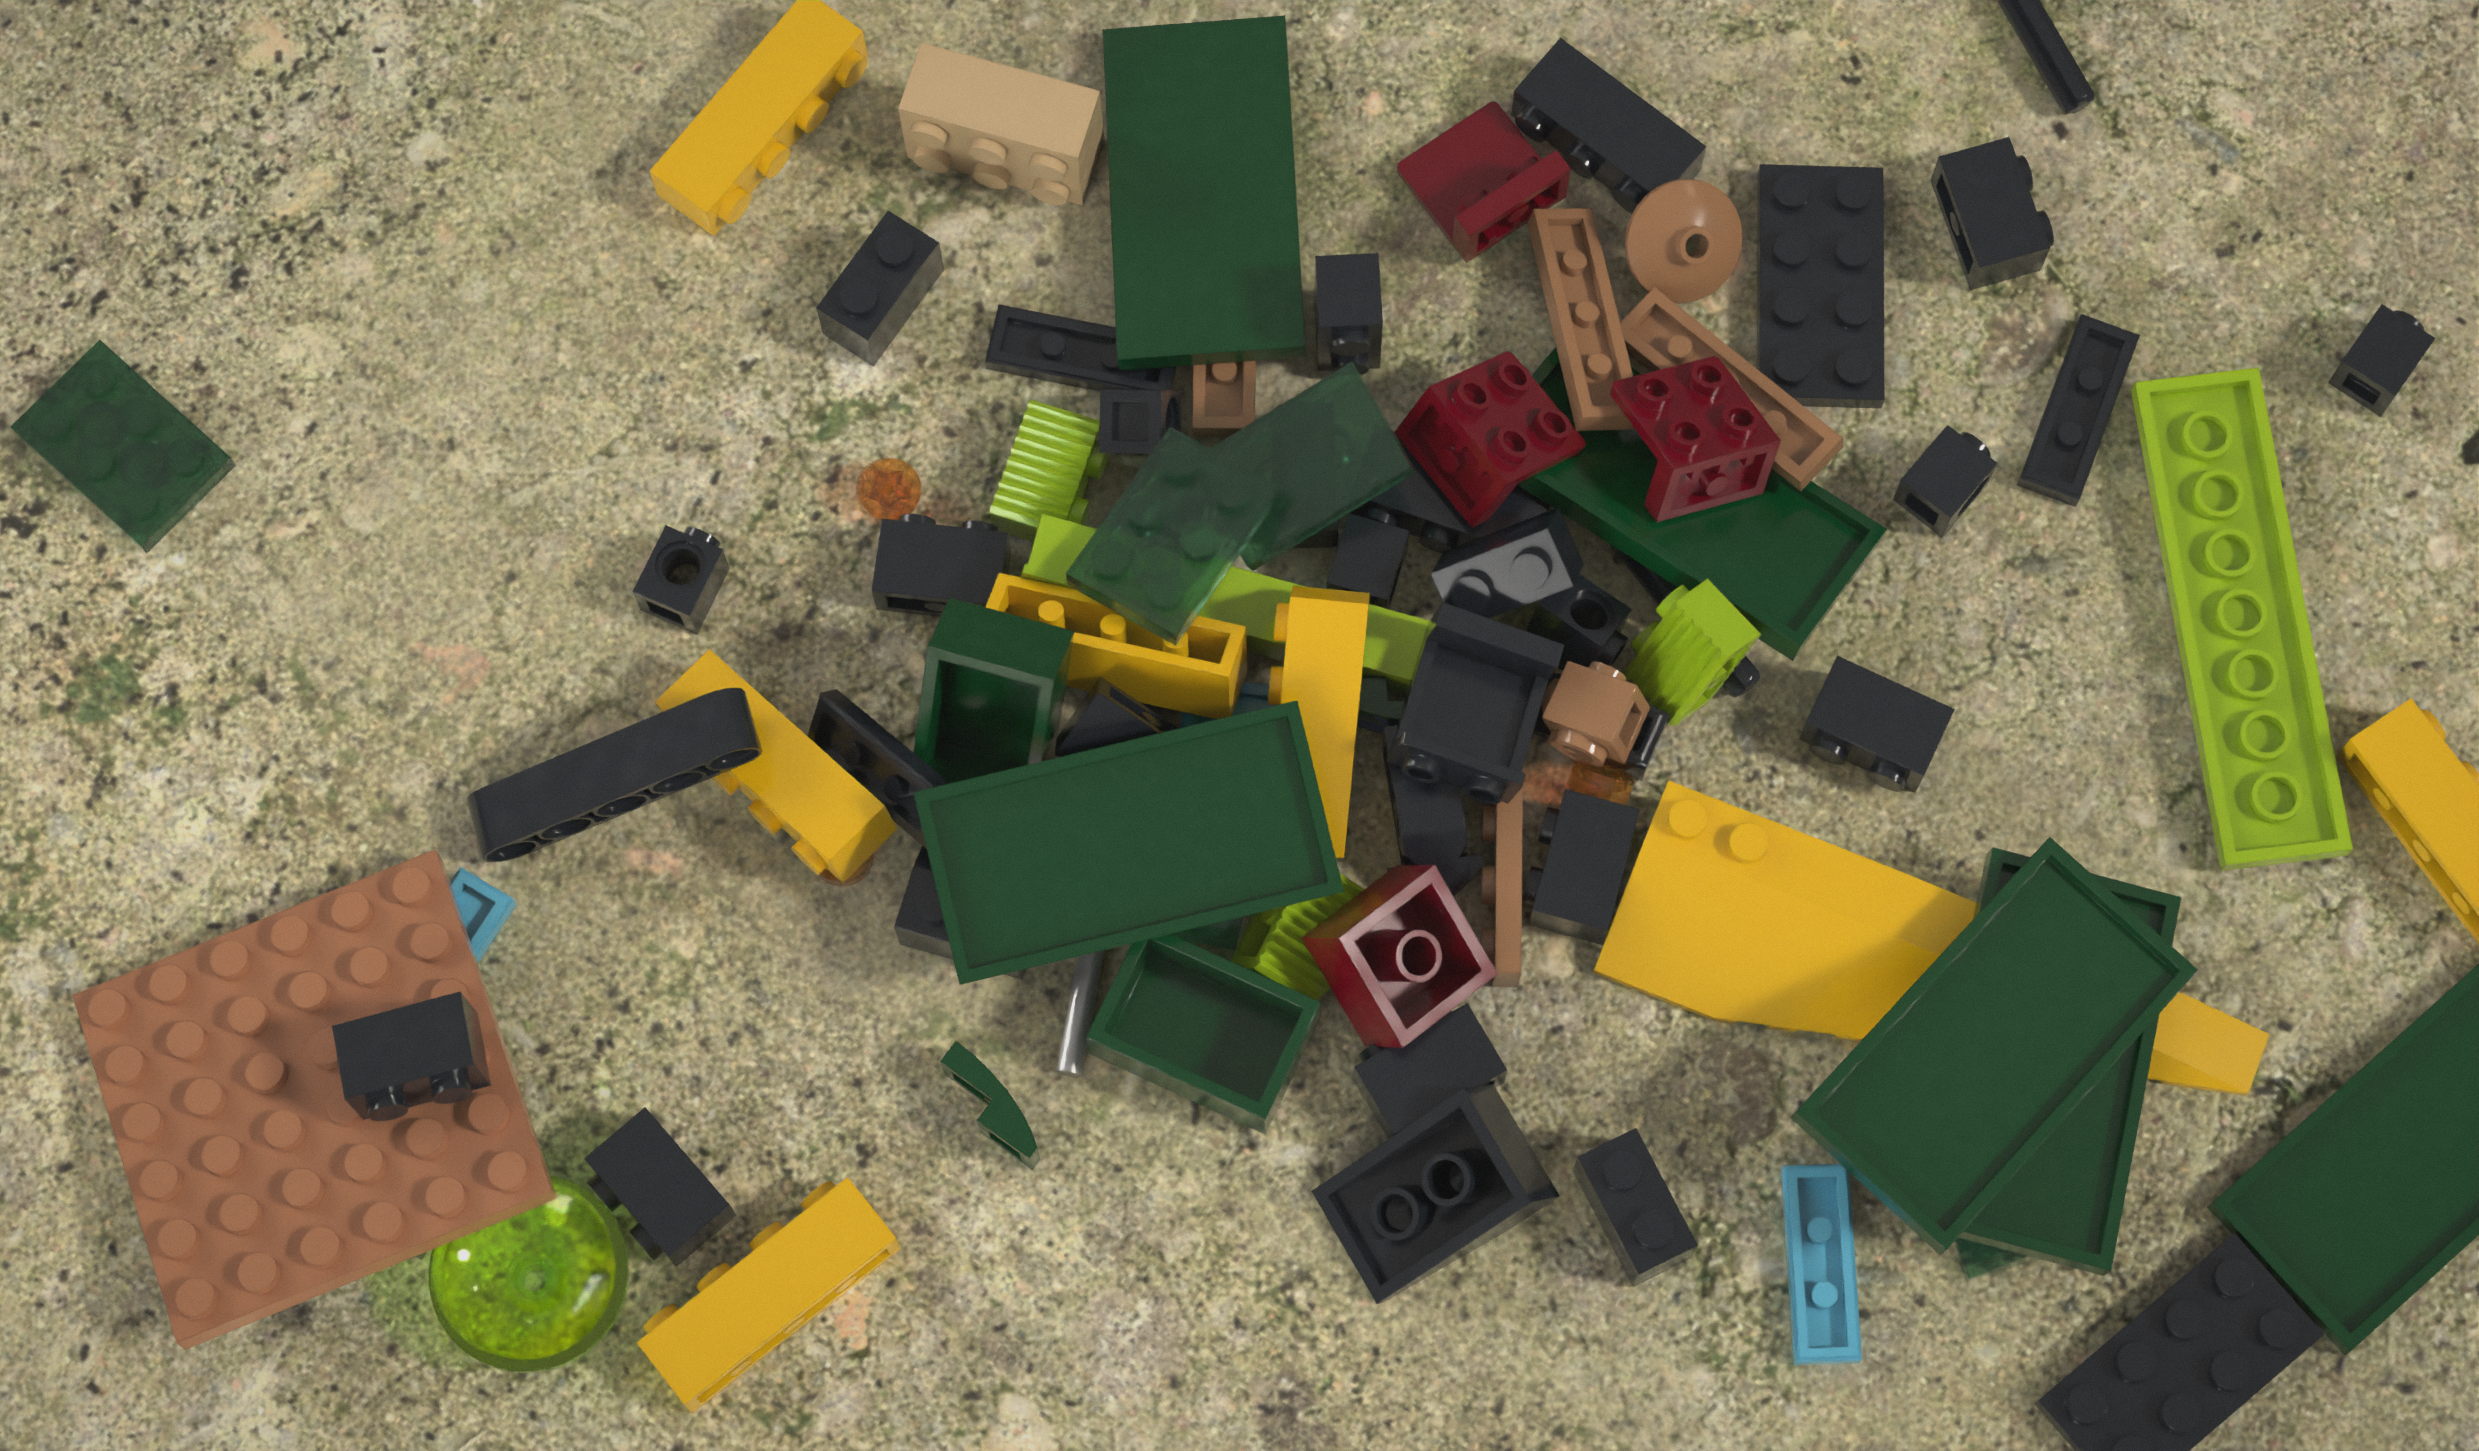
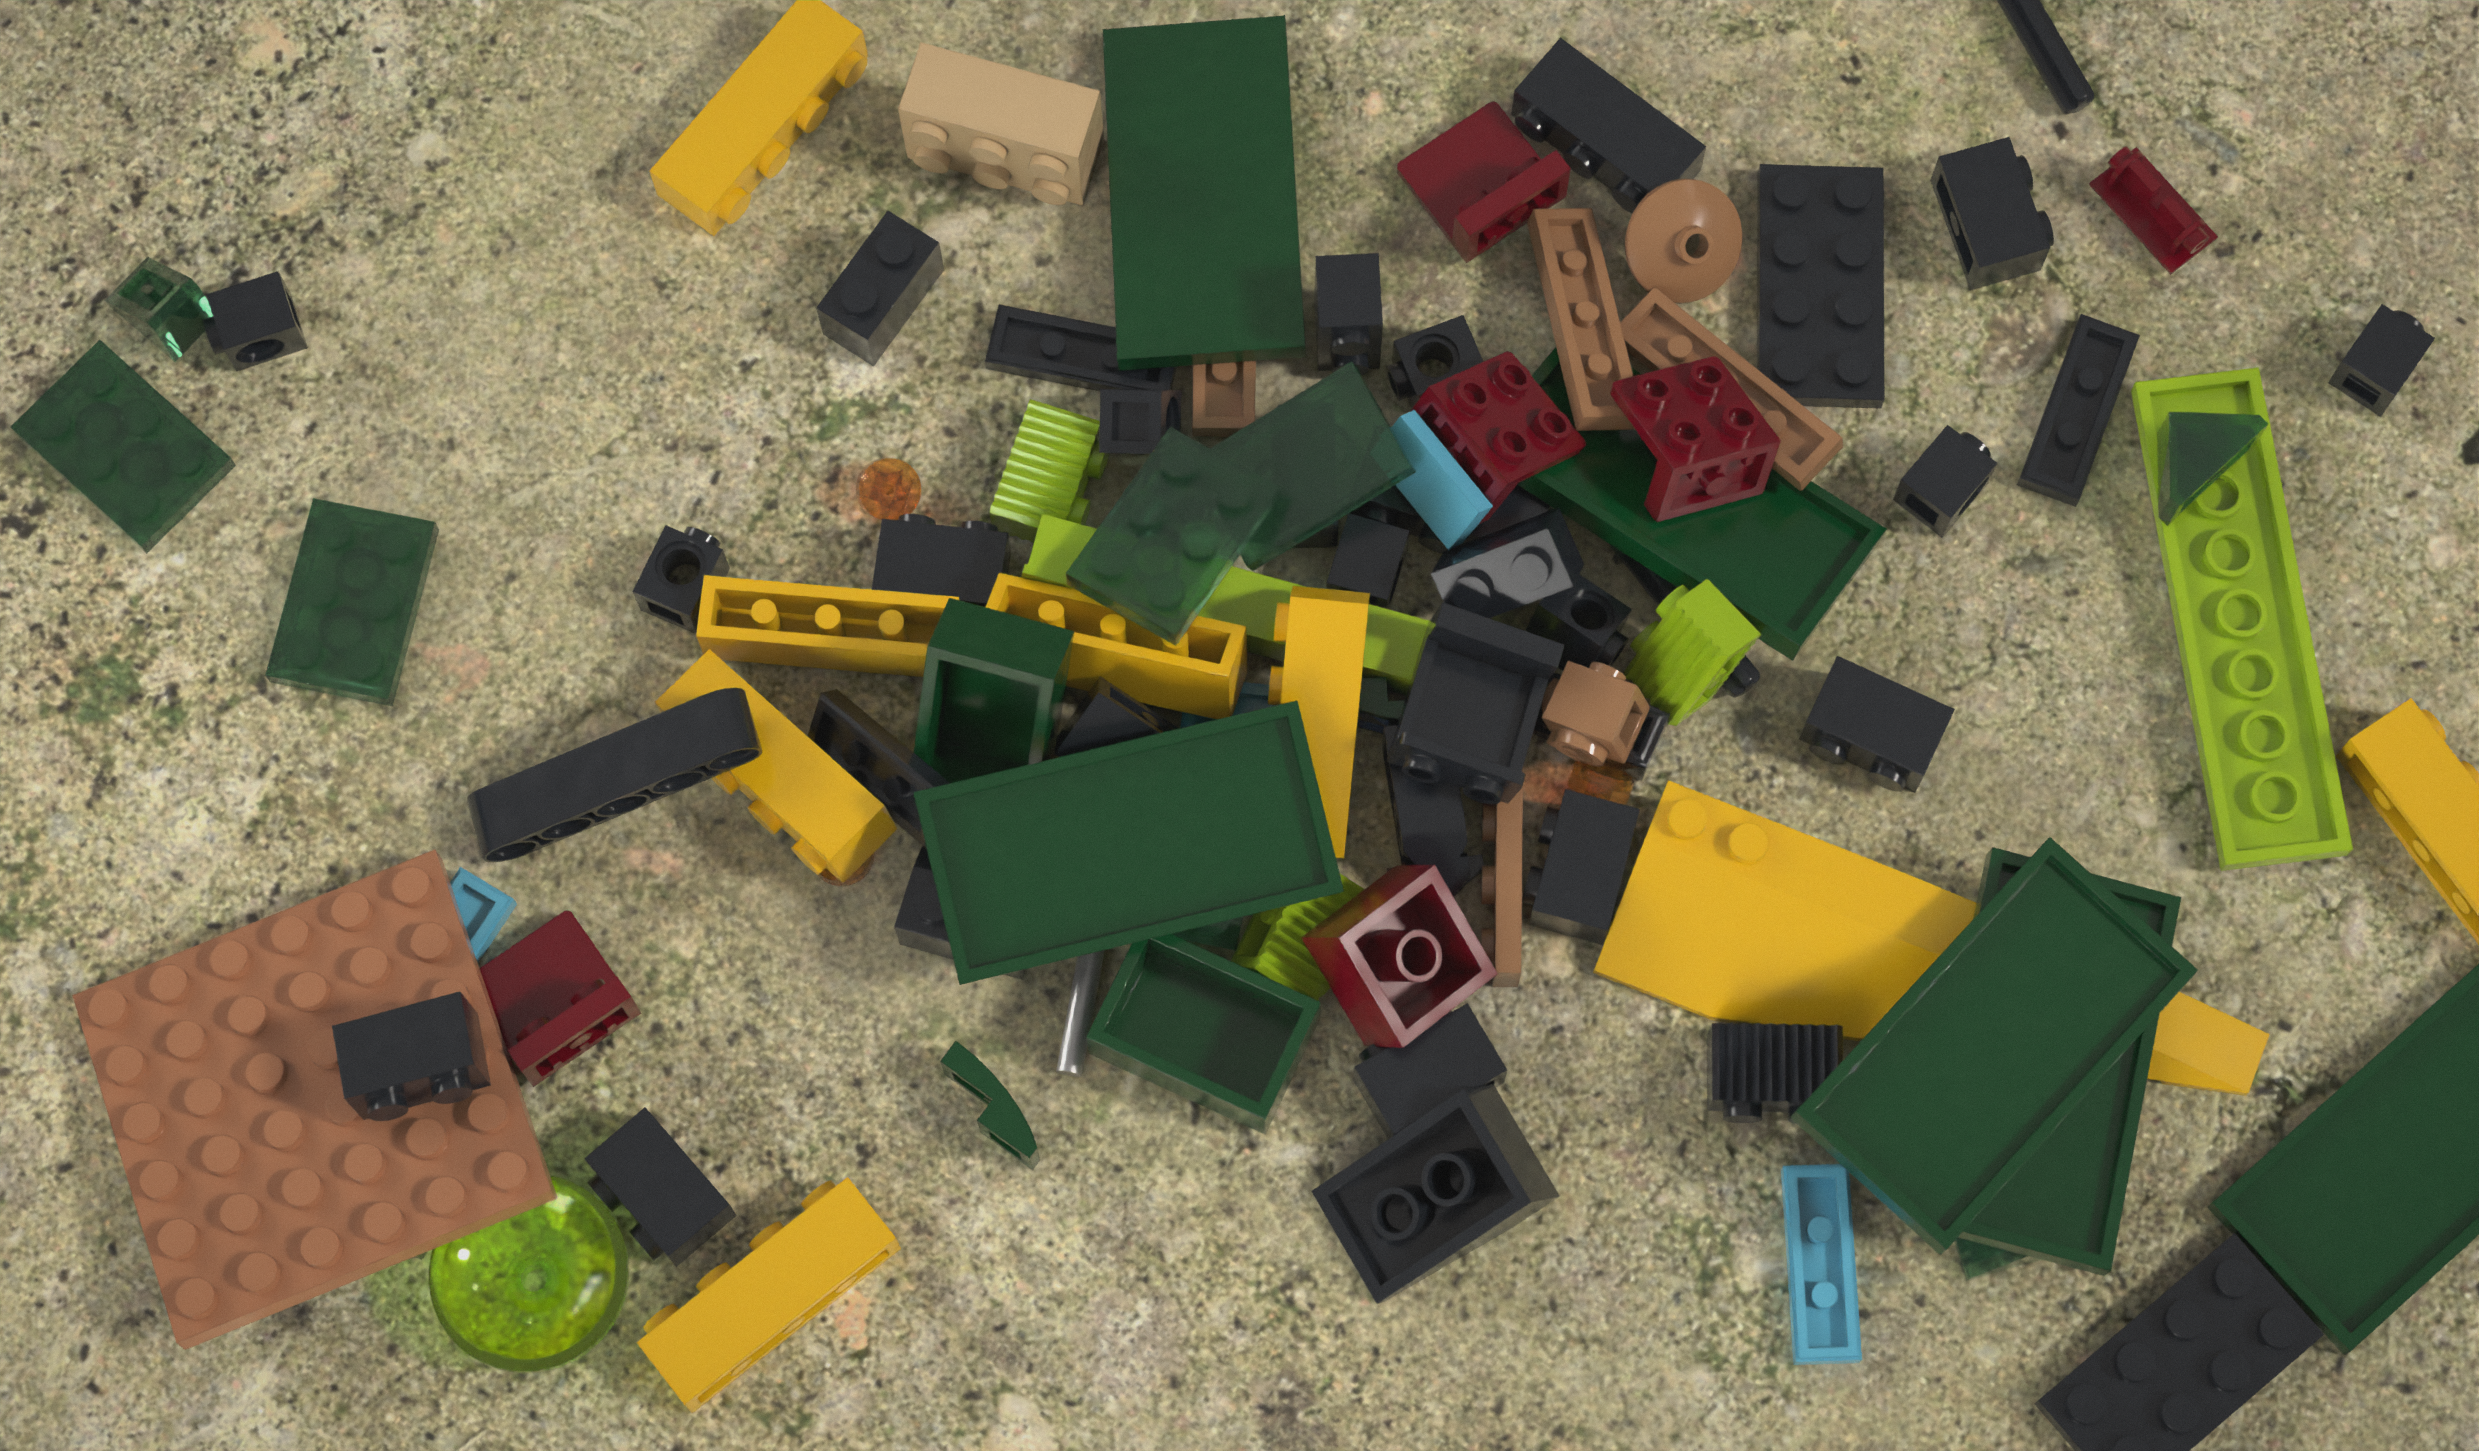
(162, 306): none -> clear green slope
(254, 322): none -> black brick
(352, 602): none -> clear green plate
(555, 997): none -> dark red bracket
(817, 625): none -> yellow brick
(1439, 486): none -> medium azure tile
(1447, 342): none -> black brick
(1634, 1207): black brick -> none
(1768, 1067): none -> black brick
(2152, 209): none -> dark red hinge
(2196, 452): none -> clear green slope

